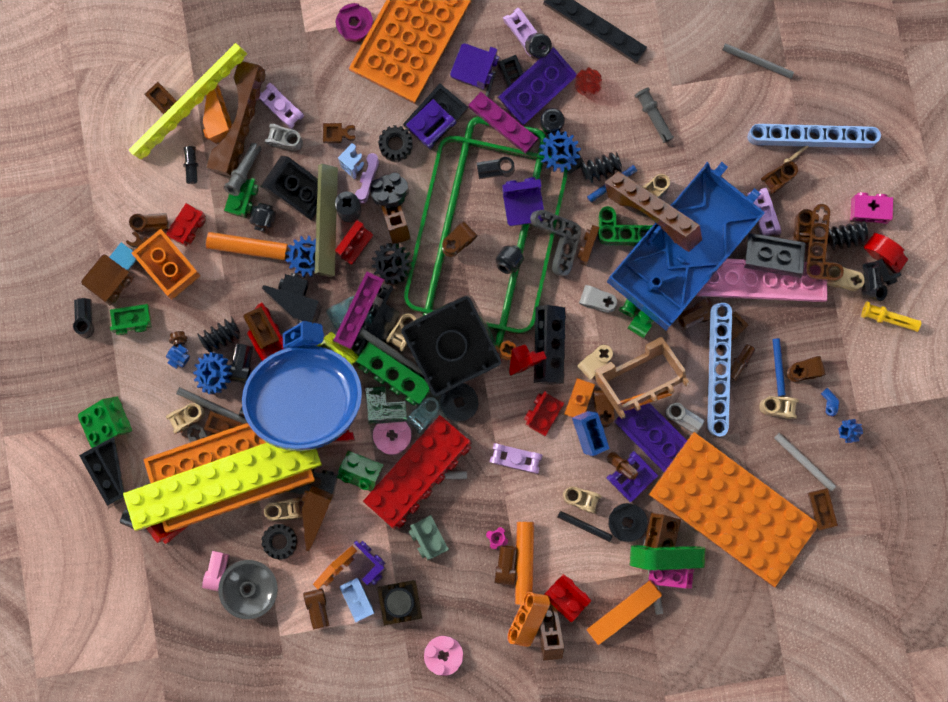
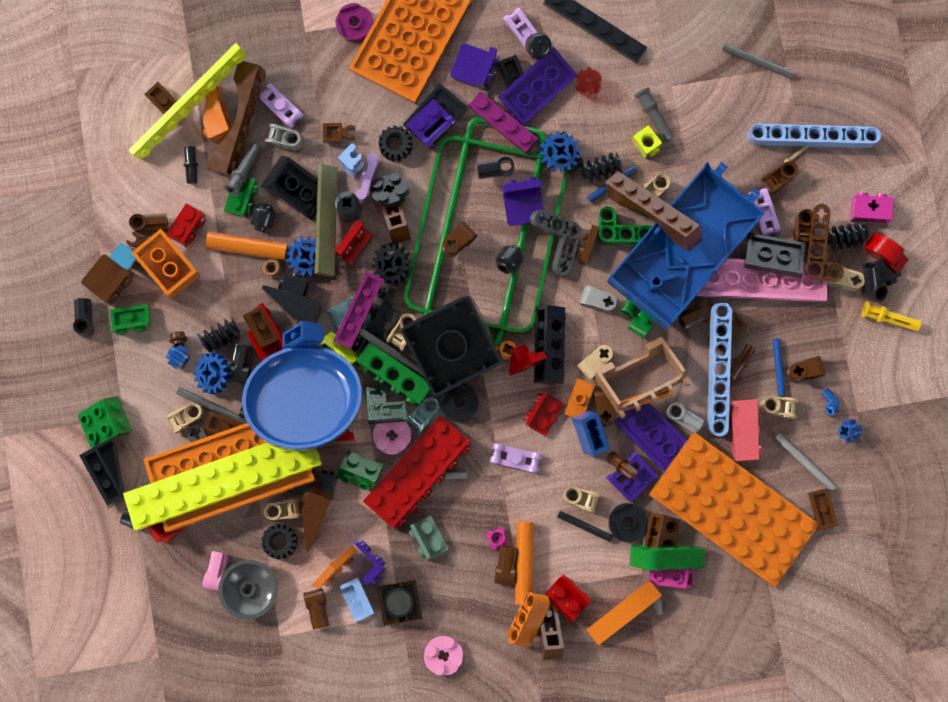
(271, 262): none -> medium nougat plate
(551, 126): black head -> none
(647, 134): none -> neon yellow brick
(744, 430): none -> coral wedge

